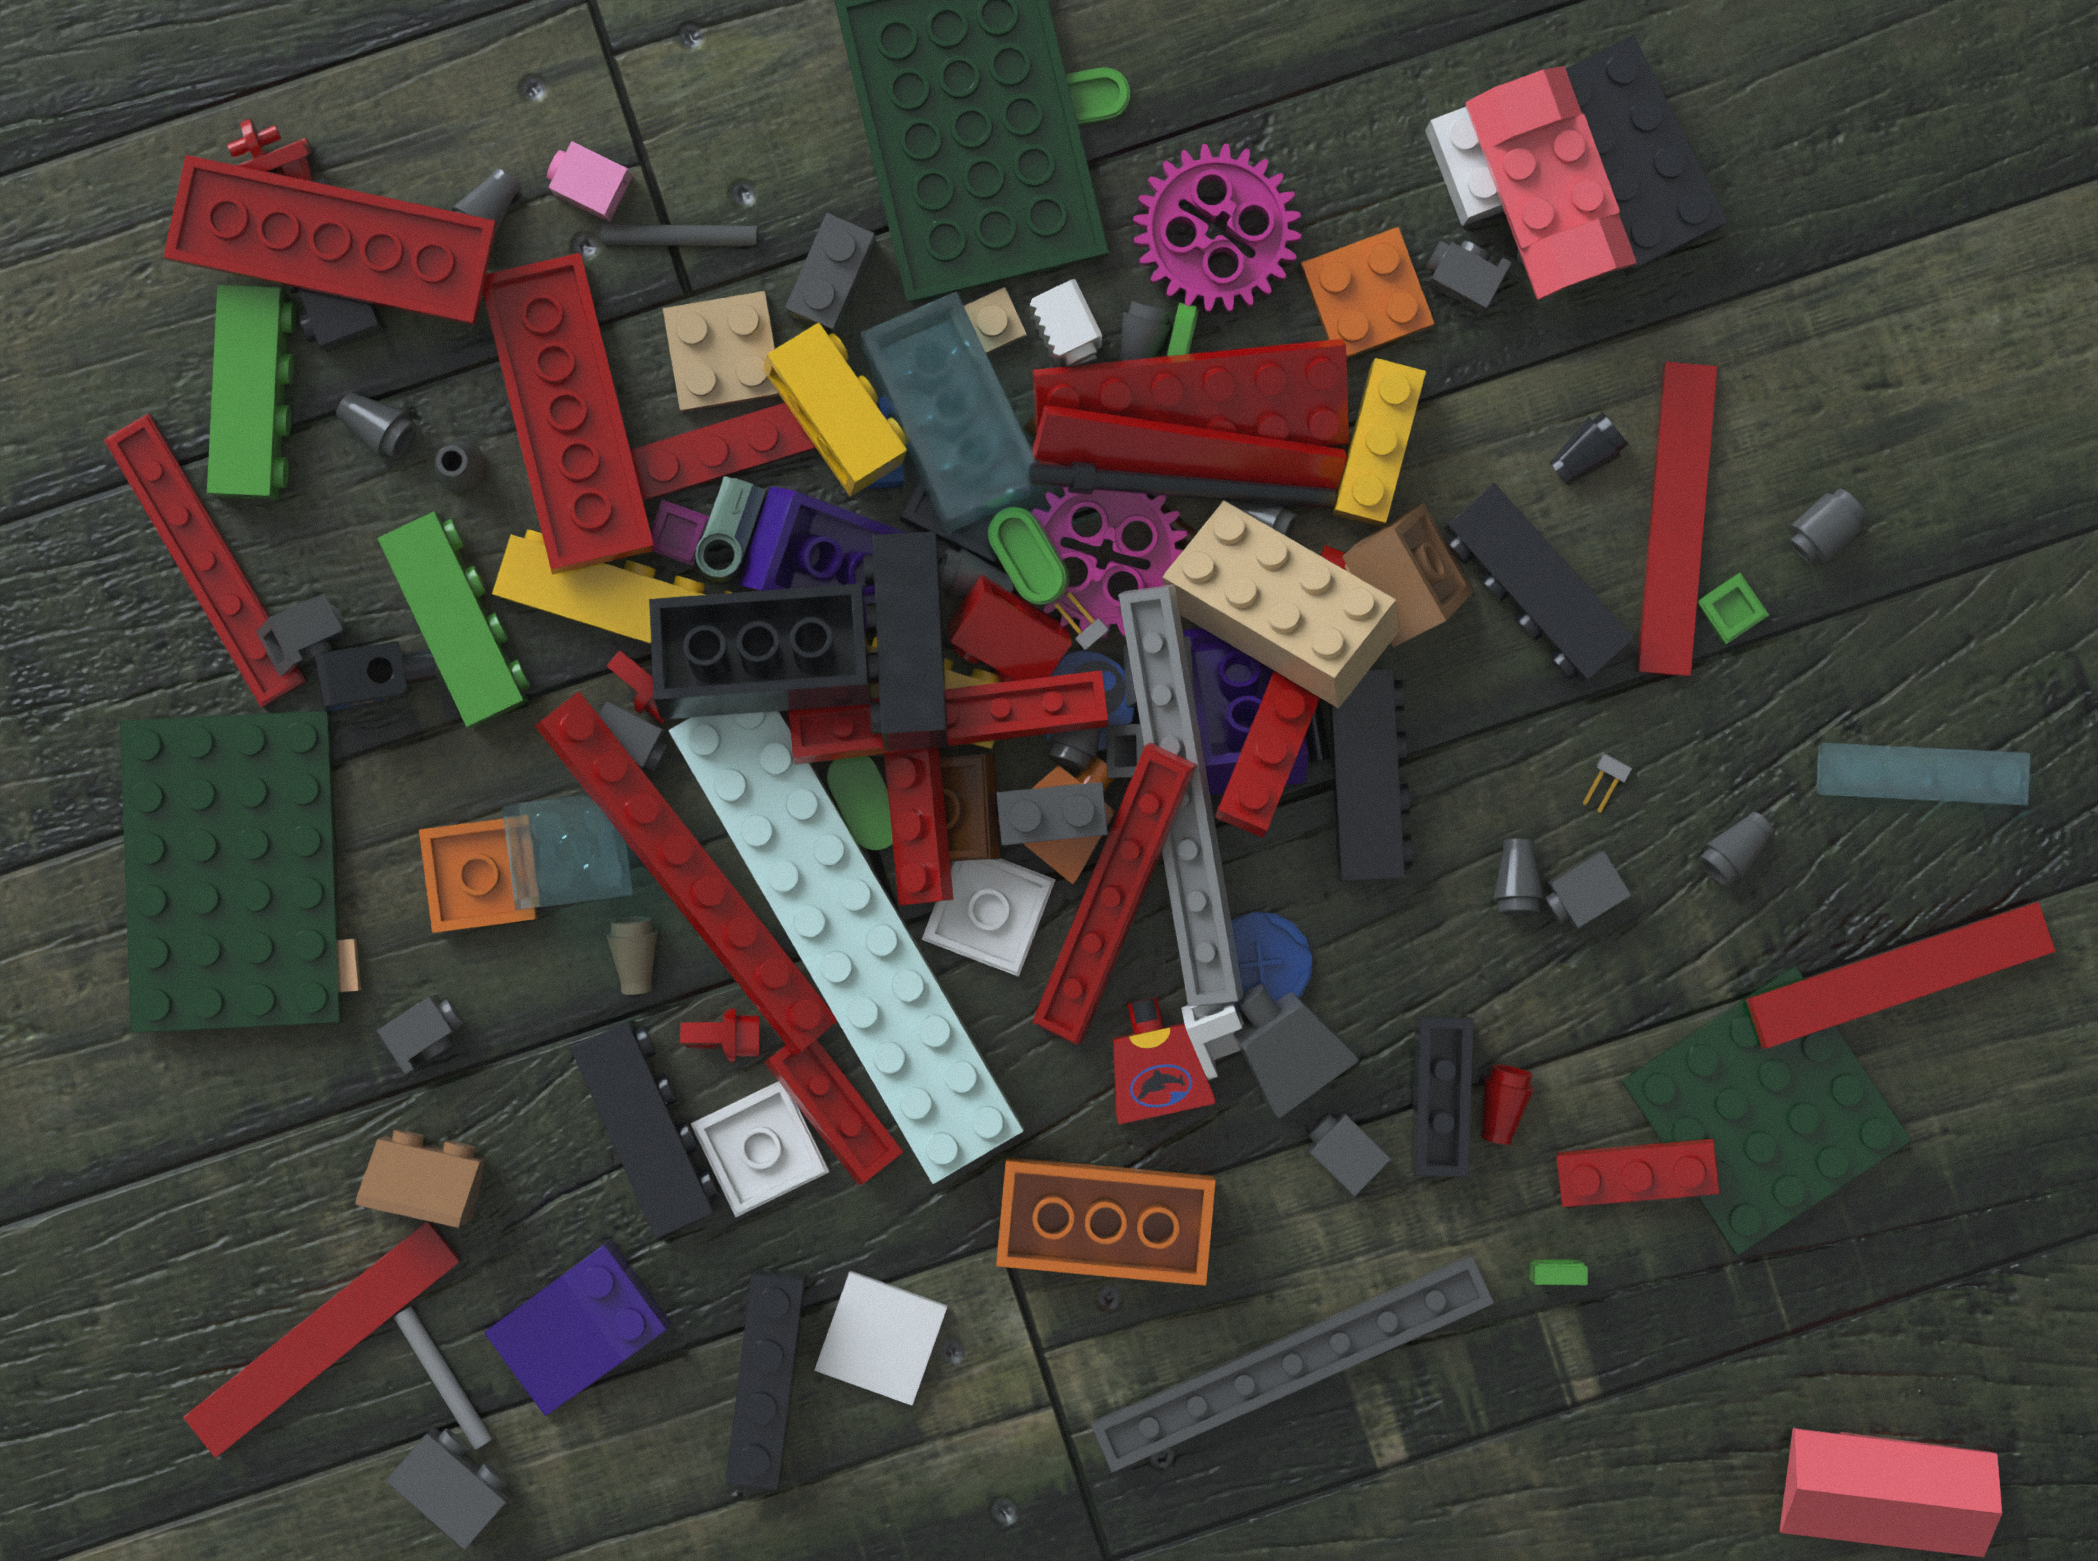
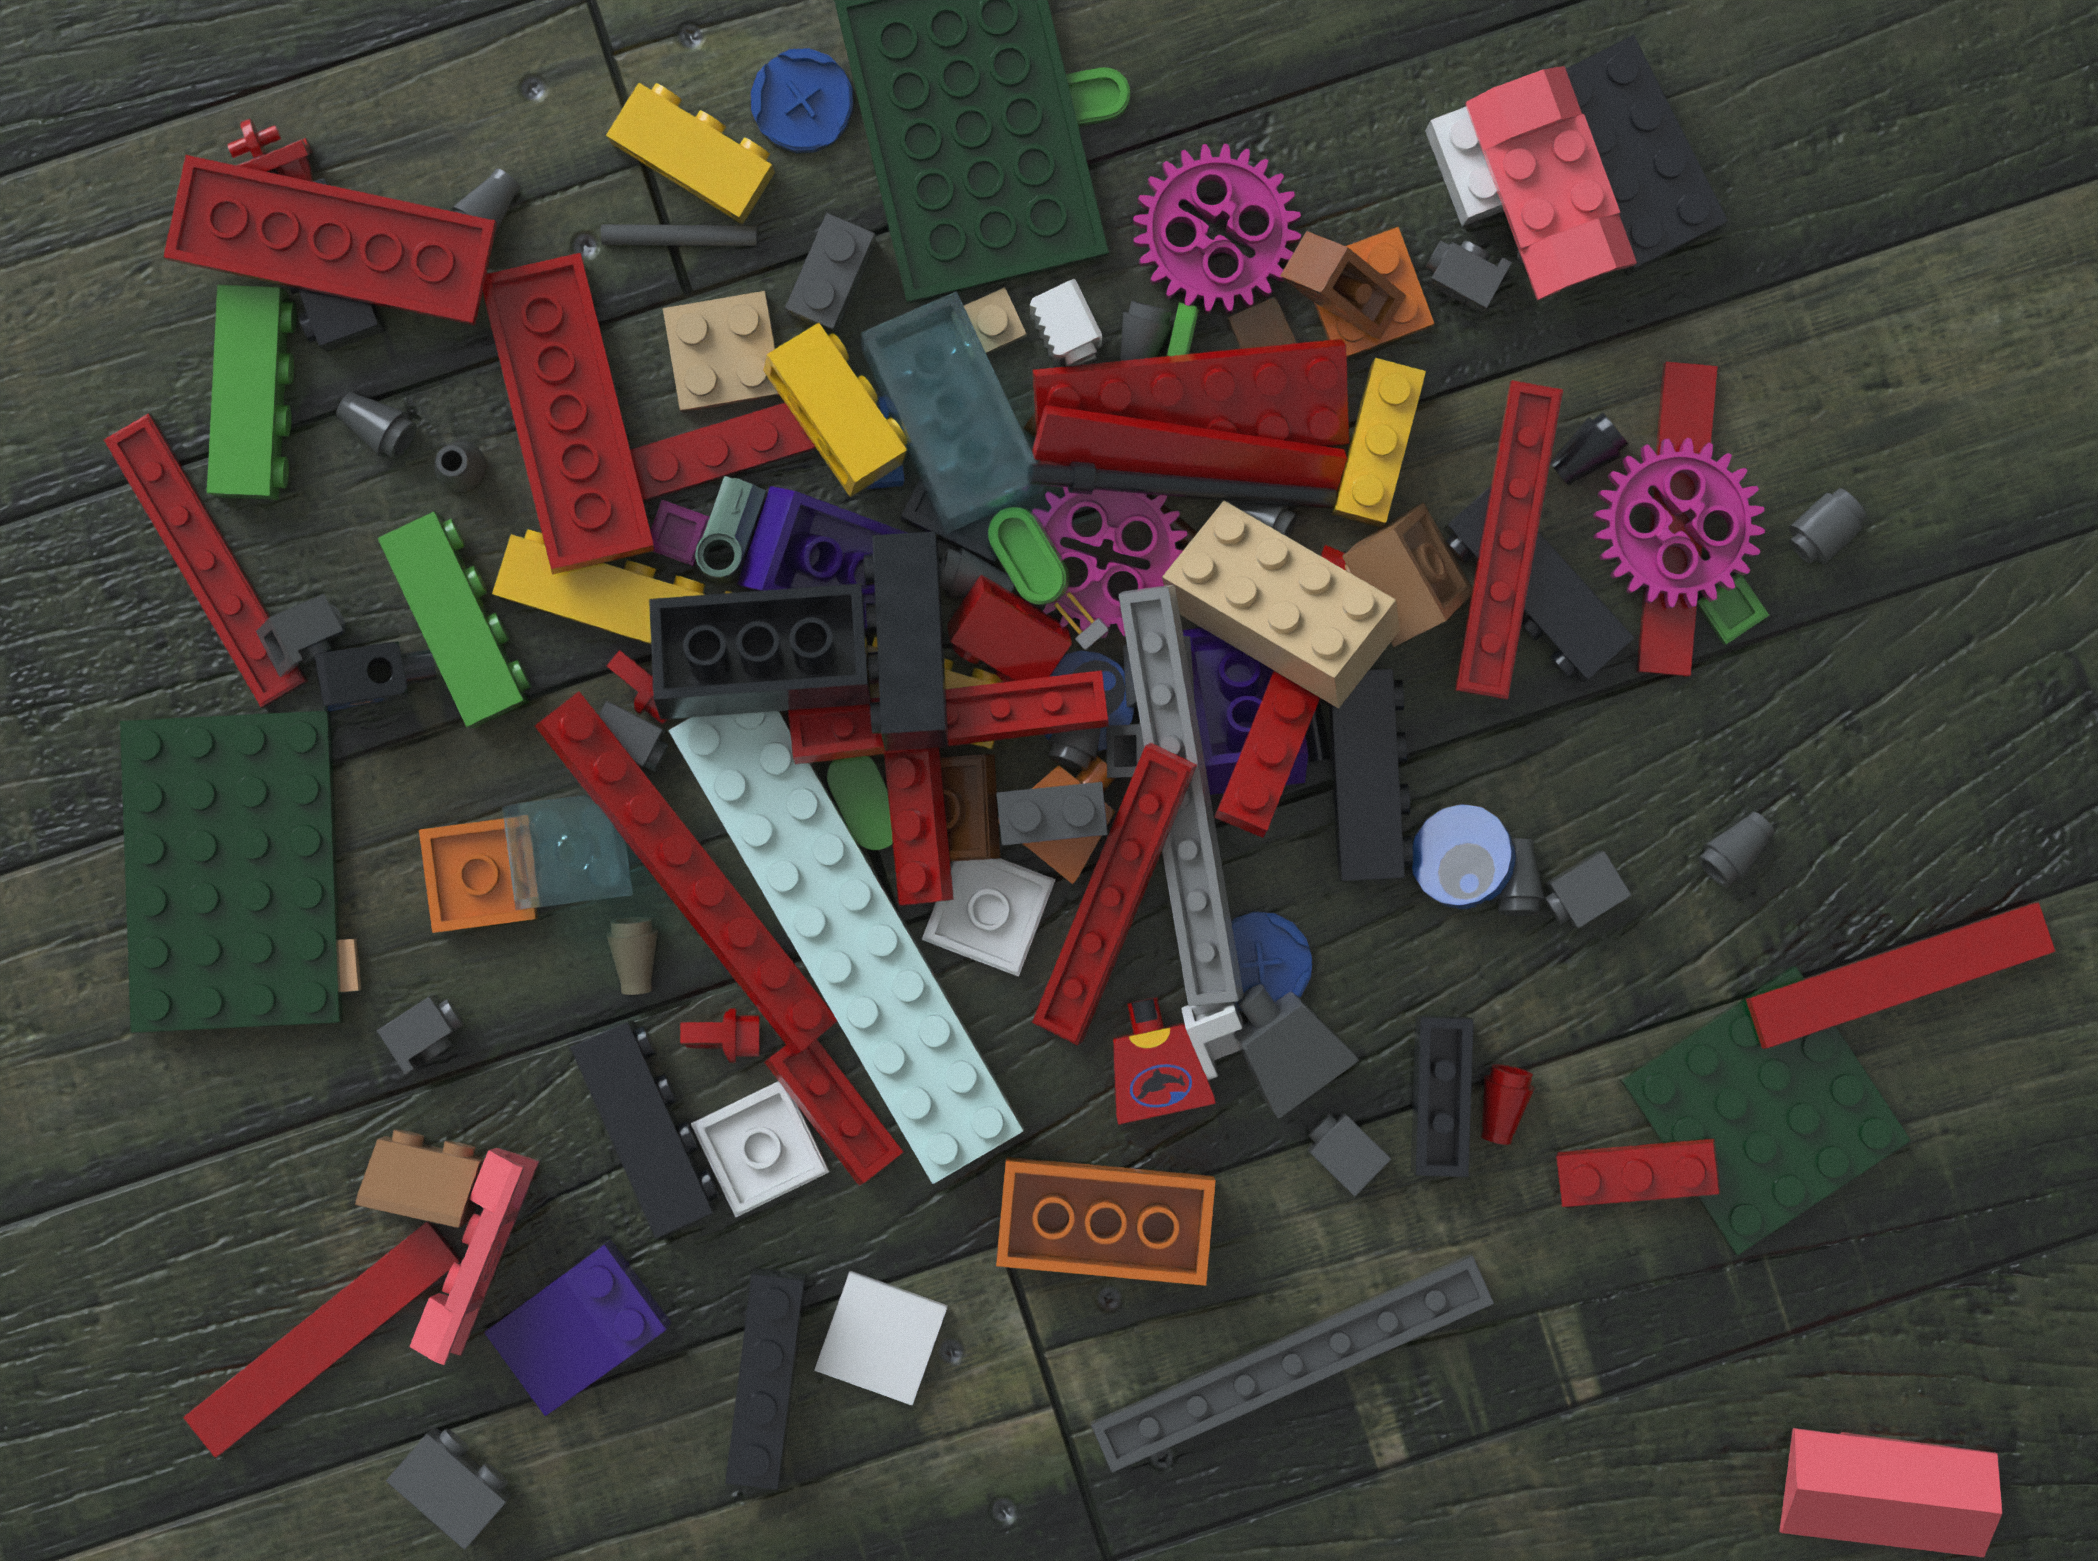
(443, 1377): light grey bar -> none
(450, 1318): none -> coral piece
(588, 180): bright pink brick -> none
(692, 151): none -> yellow brick
(802, 101): none -> blue tile
(1261, 326): none -> clear orange tile
(1343, 284): none -> dark orange slope
(1463, 856): none -> tile
(1508, 540): none -> red tile
(1558, 1272): bright green tile -> none
(1613, 767): light grey piece -> none
(1642, 553): none -> dark pink gear
(1923, 774): clear light blue plate -> none

